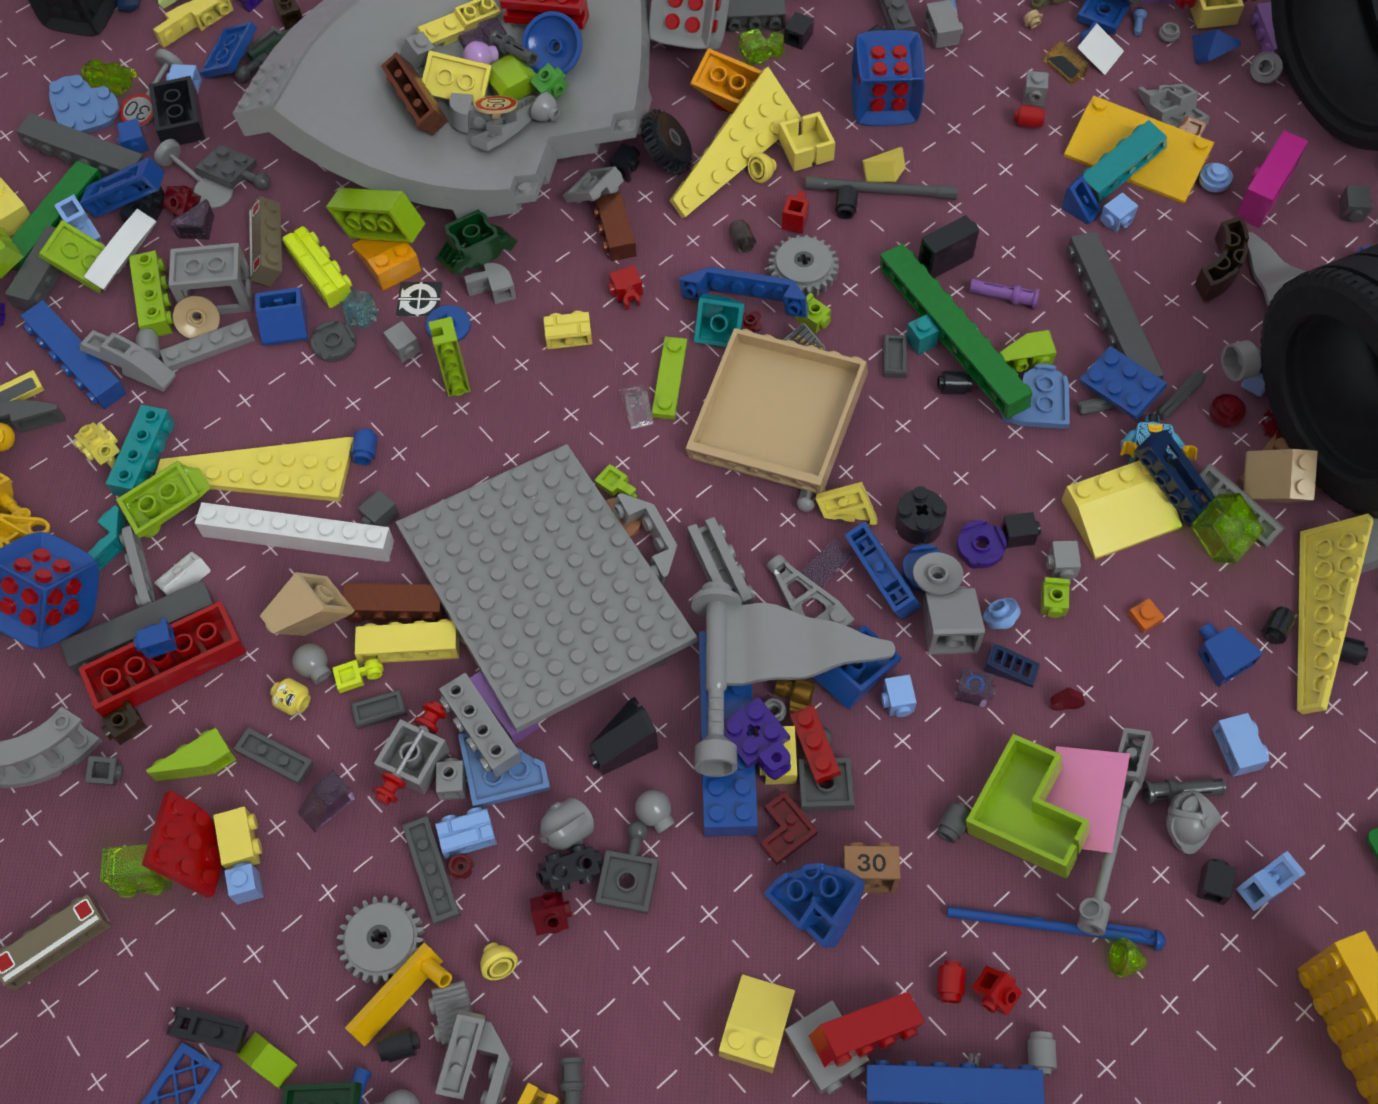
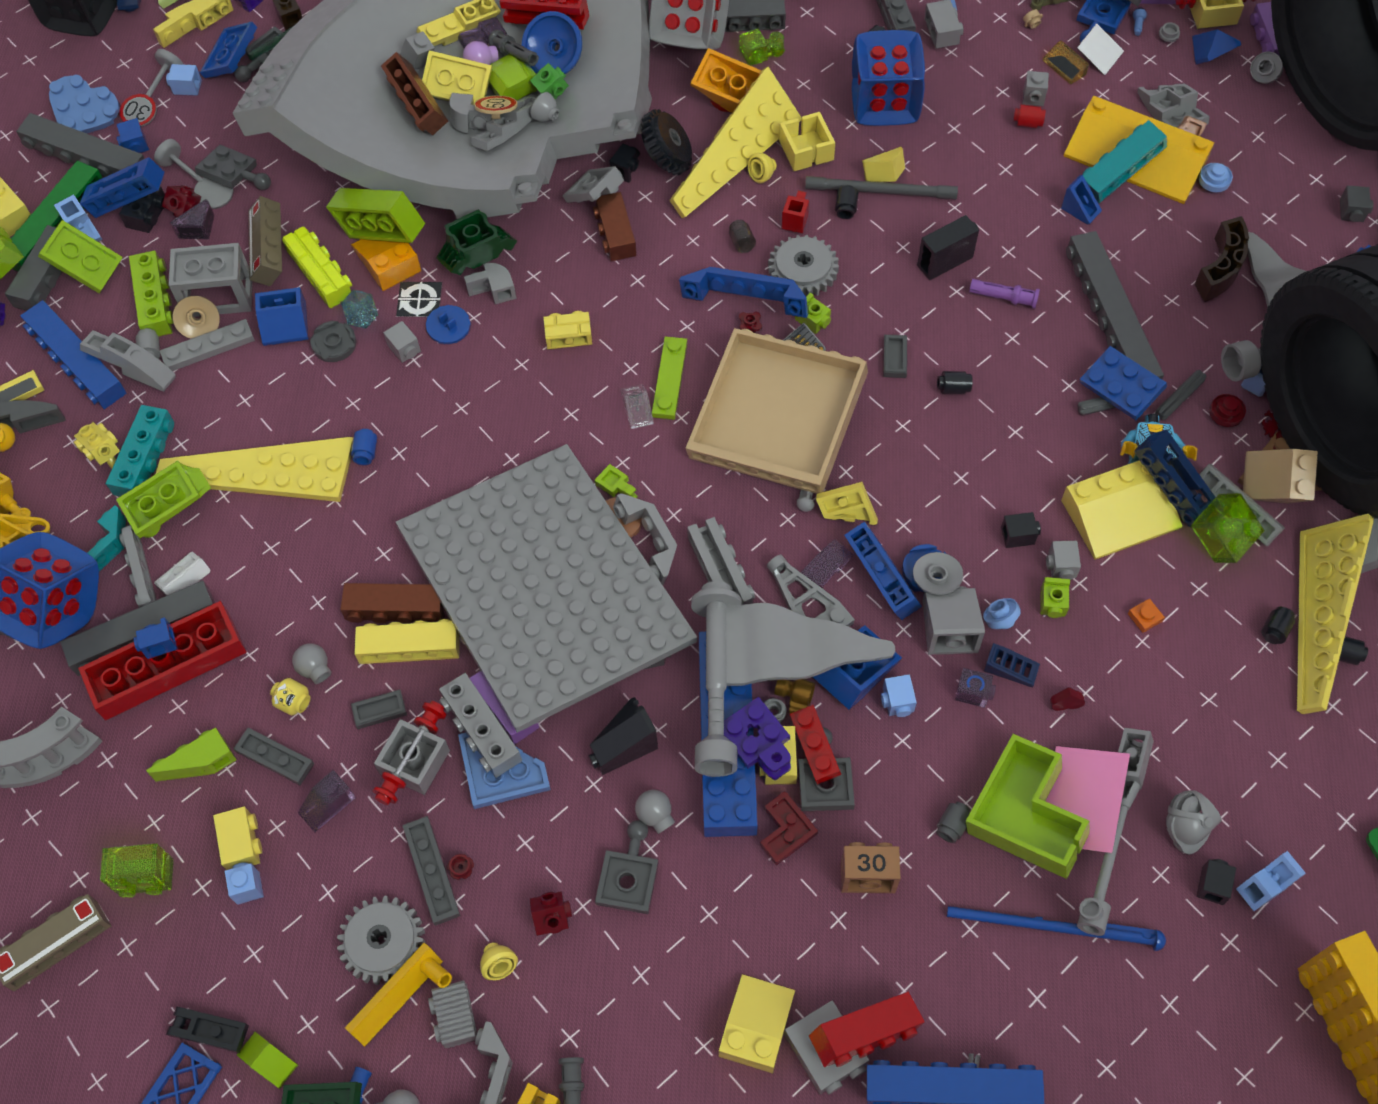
(103, 770): dark grey brick -> none
(110, 75): clear neon green brick -> none
(120, 247): white slope -> none
(123, 723): dark brown brick -> none
(177, 110): black brick -> none
(184, 845): red plate -> none
(294, 531): white brick -> none
(305, 606): tan slope -> none
(349, 675): neon yellow plate -> none
(378, 510): dark grey brick -> none
(398, 1045): black brick -> none
(449, 356): lime brick -> none
(450, 779): light grey brick -> none
(460, 1054): light grey plate -> none
(465, 832): light blue brick -> none
(564, 869): black brick -> none
(566, 824): light grey helmet -> none
(626, 286): red brick -> none
(717, 319): teal slope -> none
(798, 31): black brick -> none
(818, 900): blue brick -> none
(920, 516): black brick -> none
(922, 334): teal brick -> none
(951, 982): red brick -> none
(956, 331): green brick -> none
(977, 556): dark purple plate -> none
(996, 990): red brick -> none
(1030, 350): lime slope -> none
(1042, 1052): light grey brick -> none
(1049, 399): medium blue plate -> none
(1118, 213): light blue brick -> none
(1125, 958): clear neon green brick -> none
(1169, 789): dark grey pin -> none
(1226, 653): blue torso -> none
(1241, 744): light blue brick -> none
(1271, 178): dark pink brick -> none

